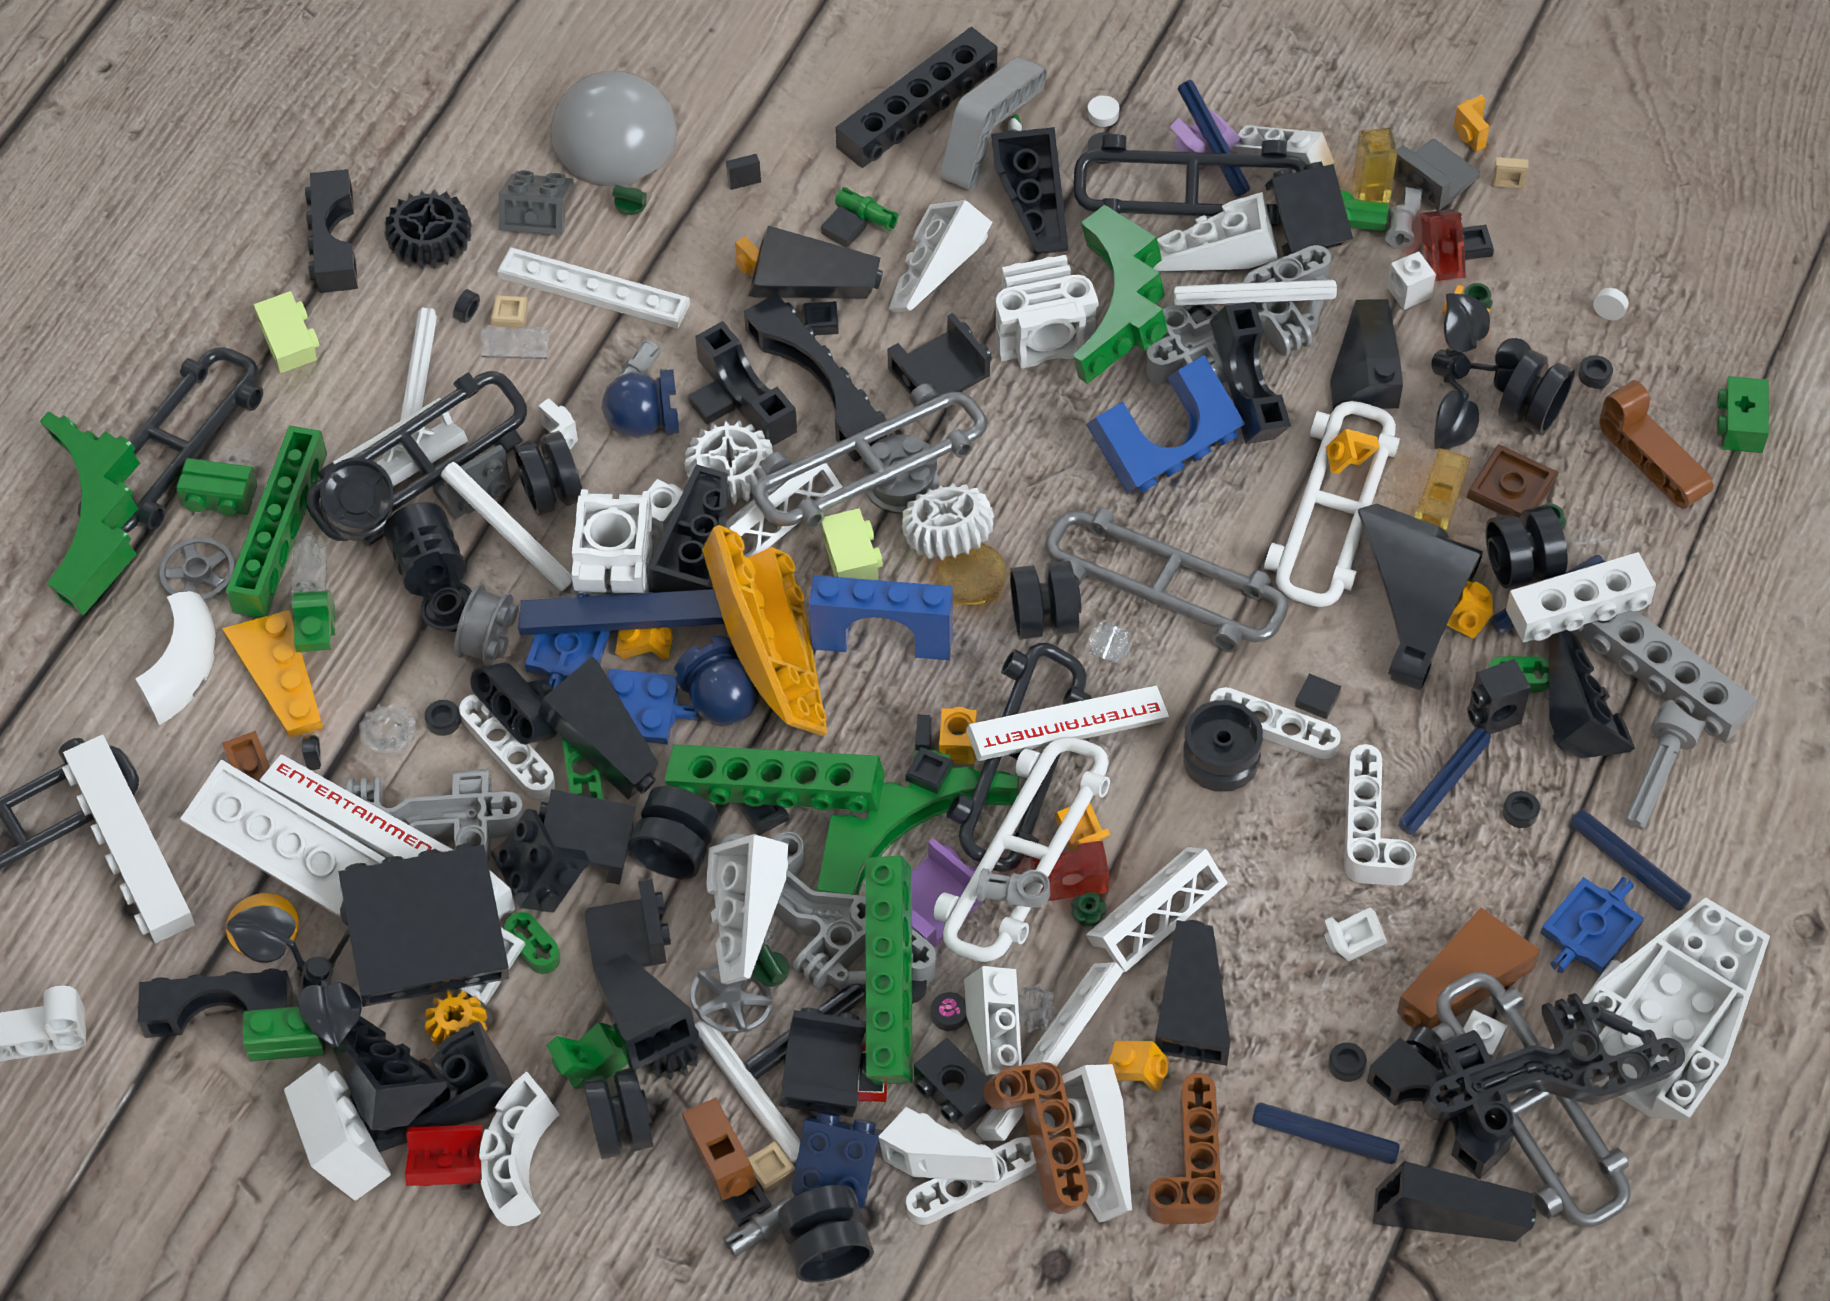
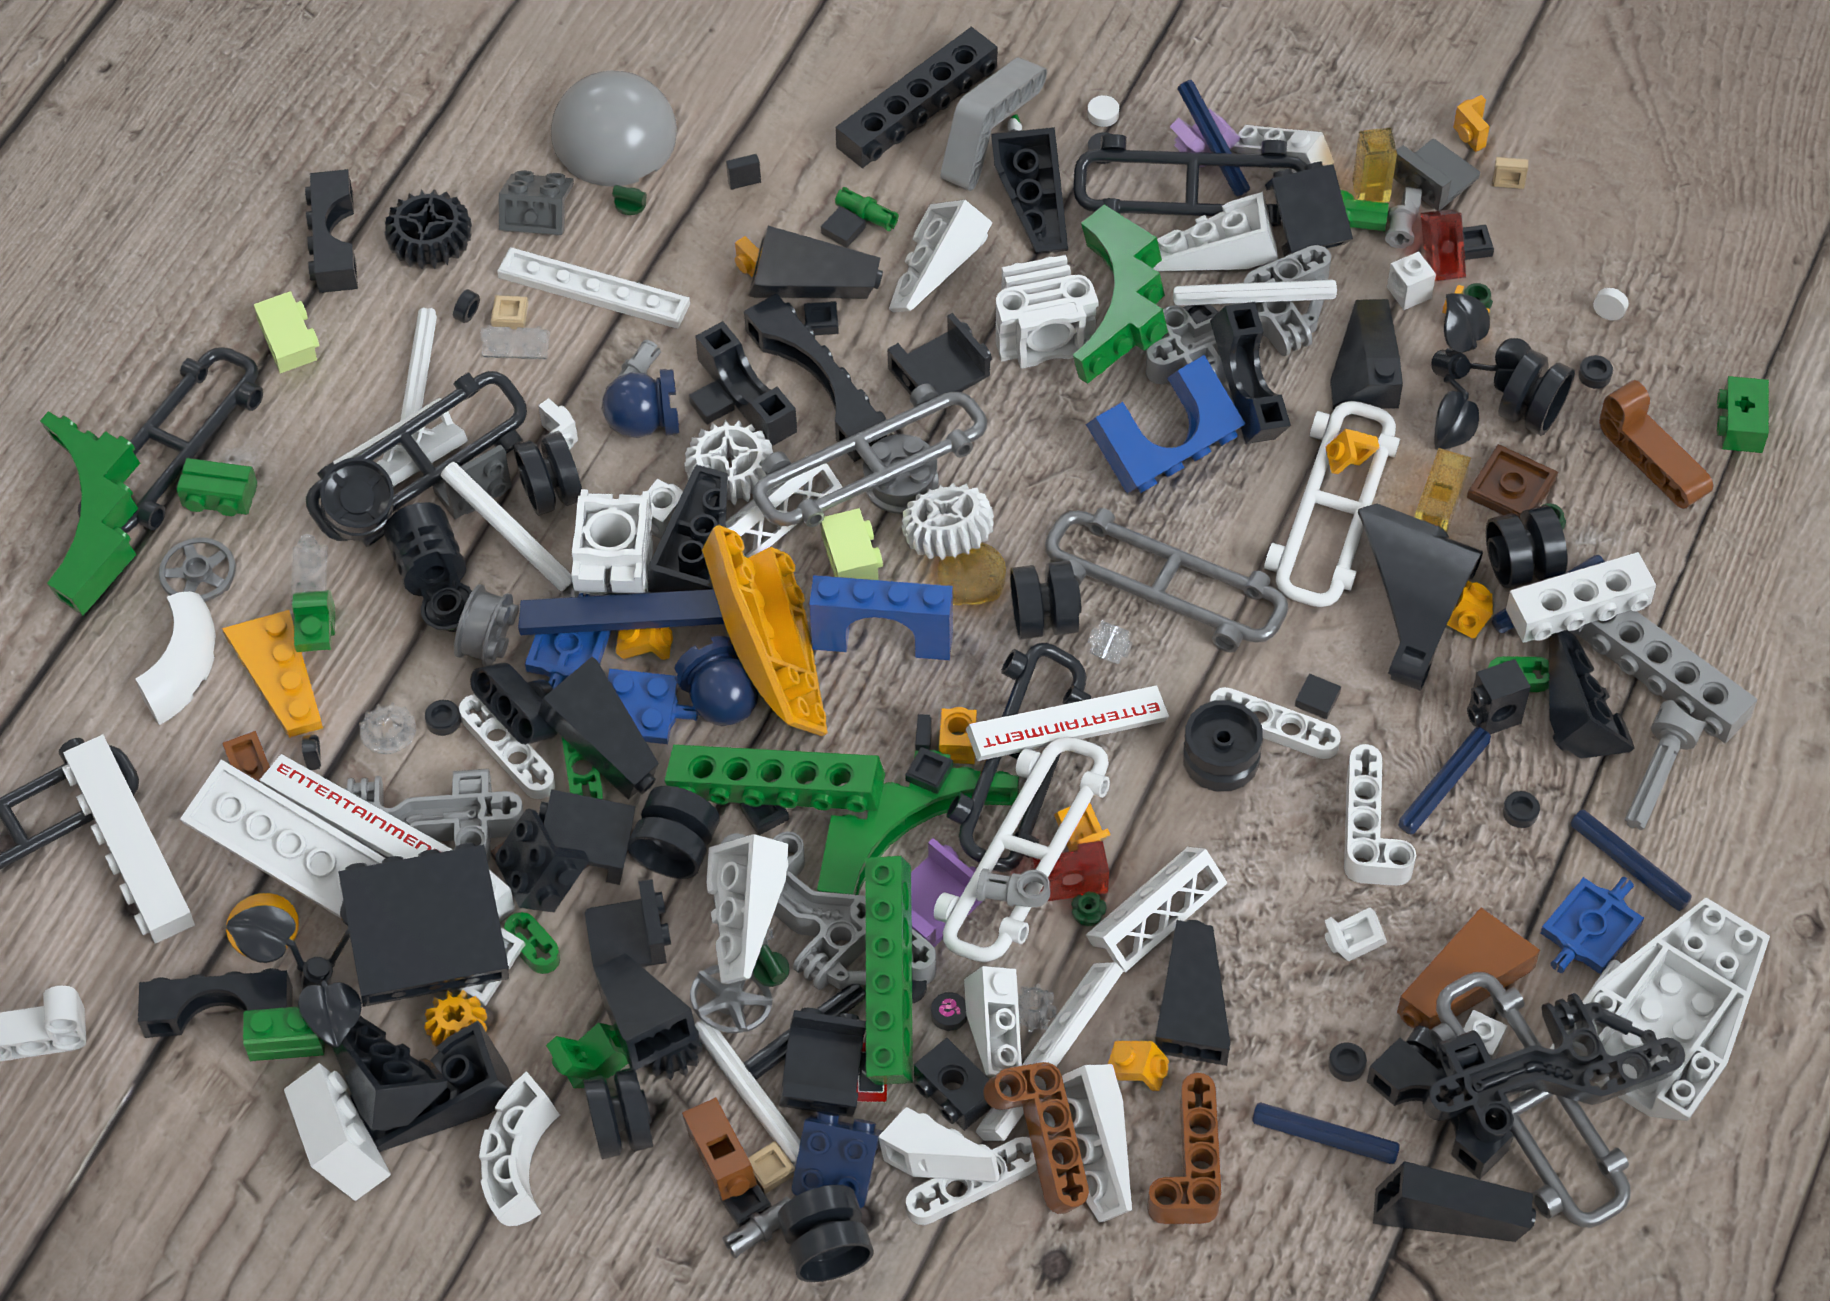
(276, 522): green brick -> none
(443, 1155): red bracket -> none

